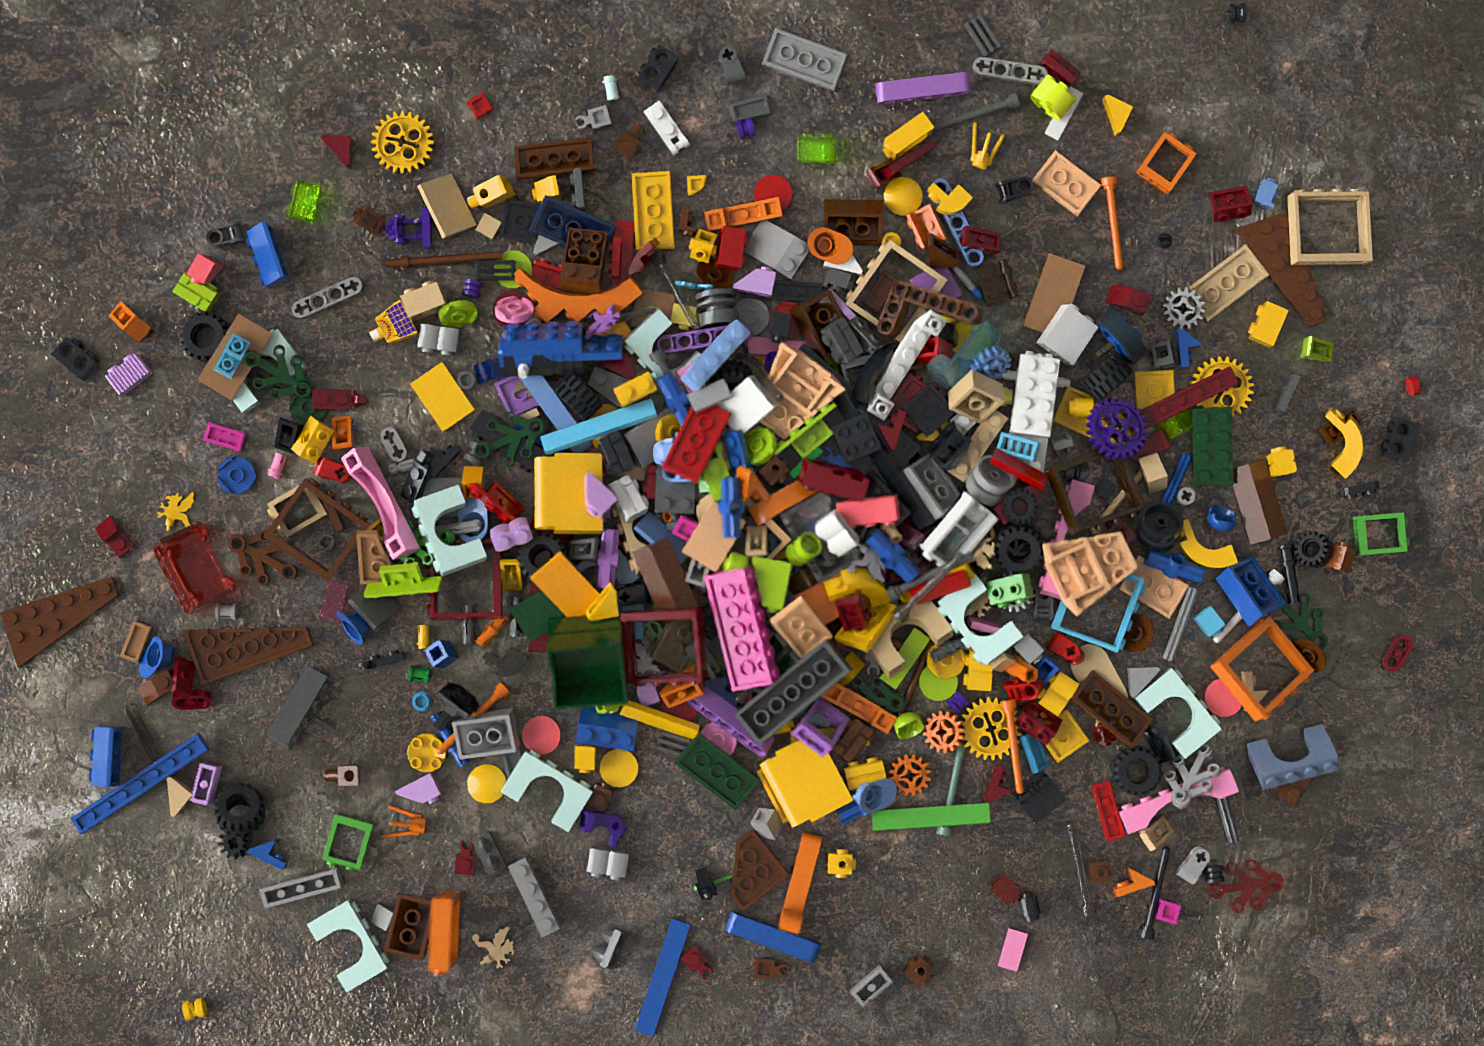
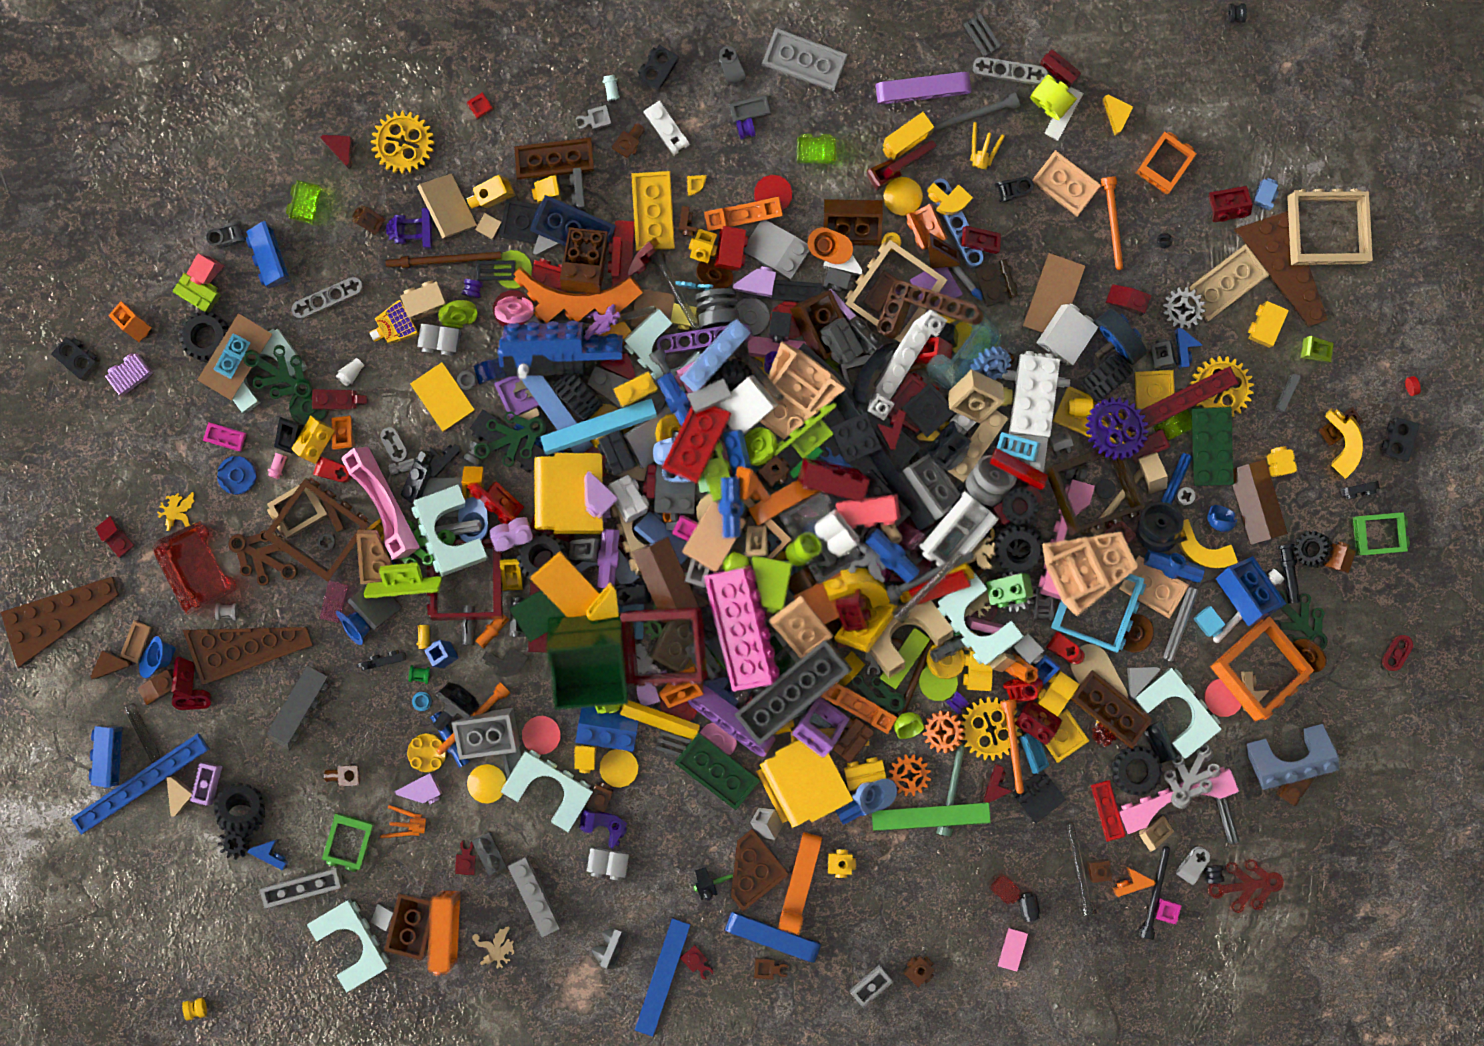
(109, 663): none -> reddish brown slope
(349, 372): none -> white cone

